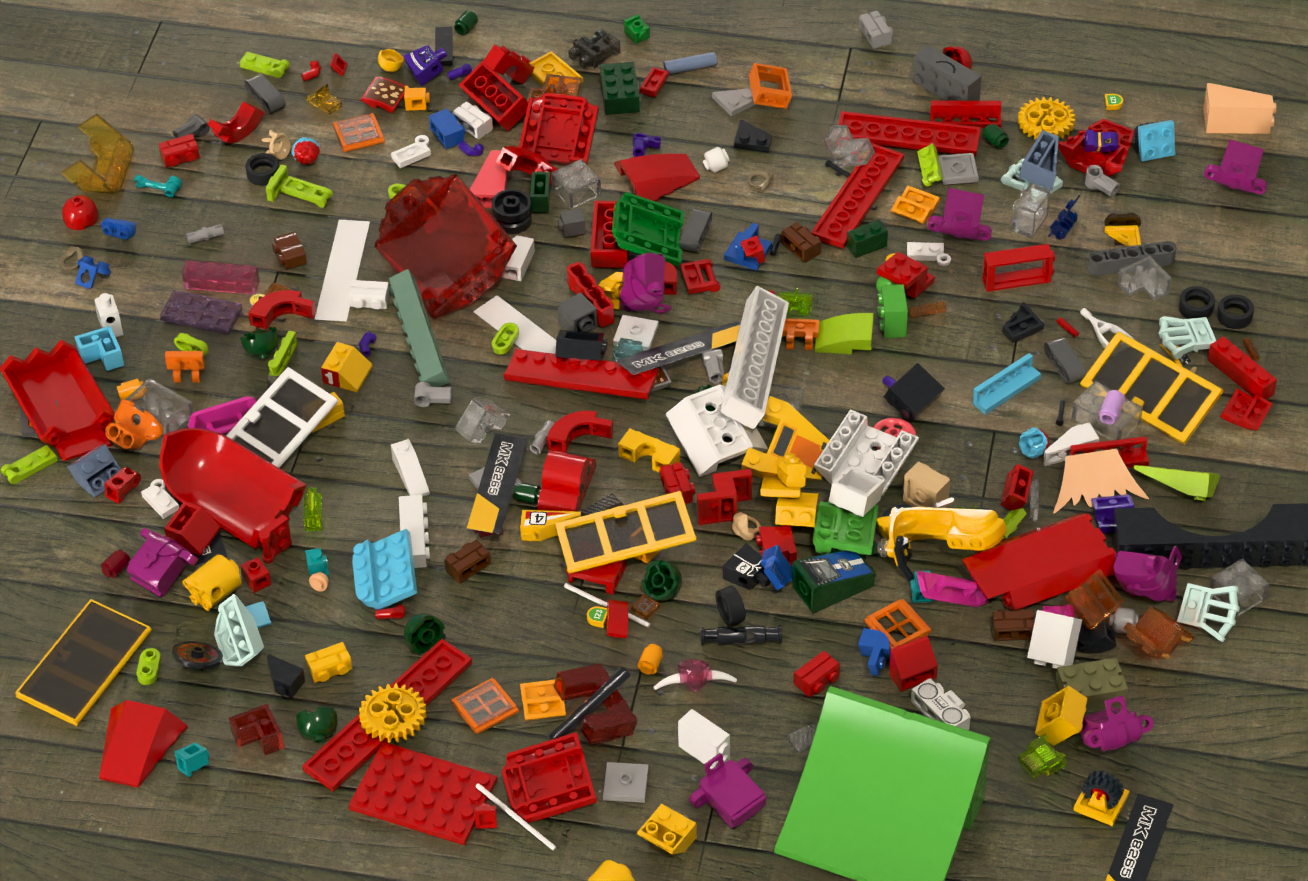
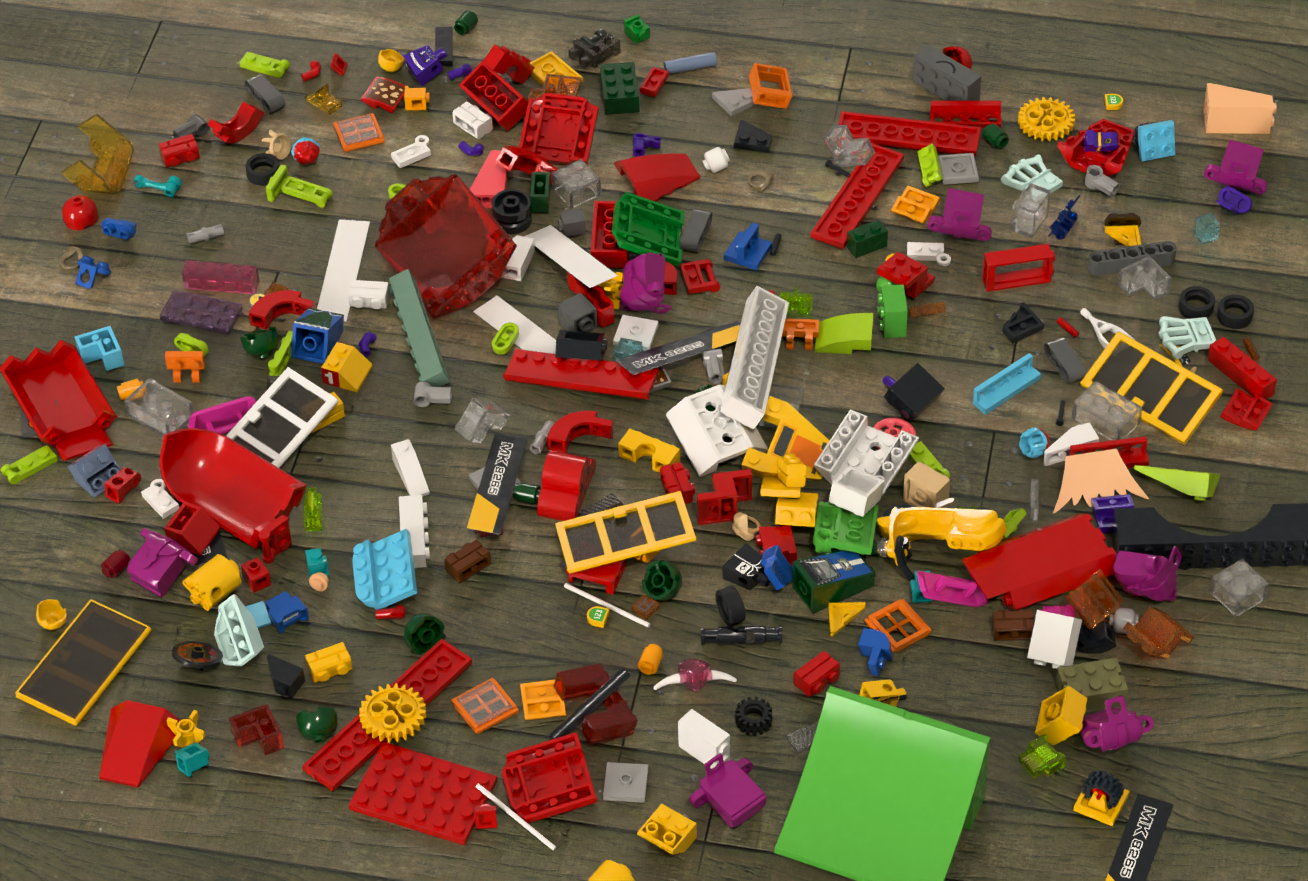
(50, 614): none -> yellow hair
(107, 308): white torso -> none
(127, 433): orange piece -> none
(150, 665): lime plate -> none
(186, 730): none -> yellow brick
(285, 611): none -> blue piece
(290, 250): reddish brown brick -> none
(316, 334): none -> blue slope
(446, 128): blue brick -> none
(540, 525): yellow slope -> none
(571, 256): none -> white sticker
(617, 619): red slope -> none
(750, 725): none -> black tyre
(753, 248): red bracket -> none
(801, 242): reddish brown brick -> none
(842, 613): none -> yellow tile
(875, 29): light grey brick -> none
(883, 691): none -> yellow torso
(912, 663): red slope -> none
(923, 455): none -> lime plate
(934, 704): white piece -> none
(1017, 487): red brick -> none
(1041, 161): sand blue wedge -> none
(1112, 407): lavender head -> none
(1197, 604): light aqua plate -> none
(1206, 228): none -> clear light blue brick
(1234, 200): none -> dark purple bracket

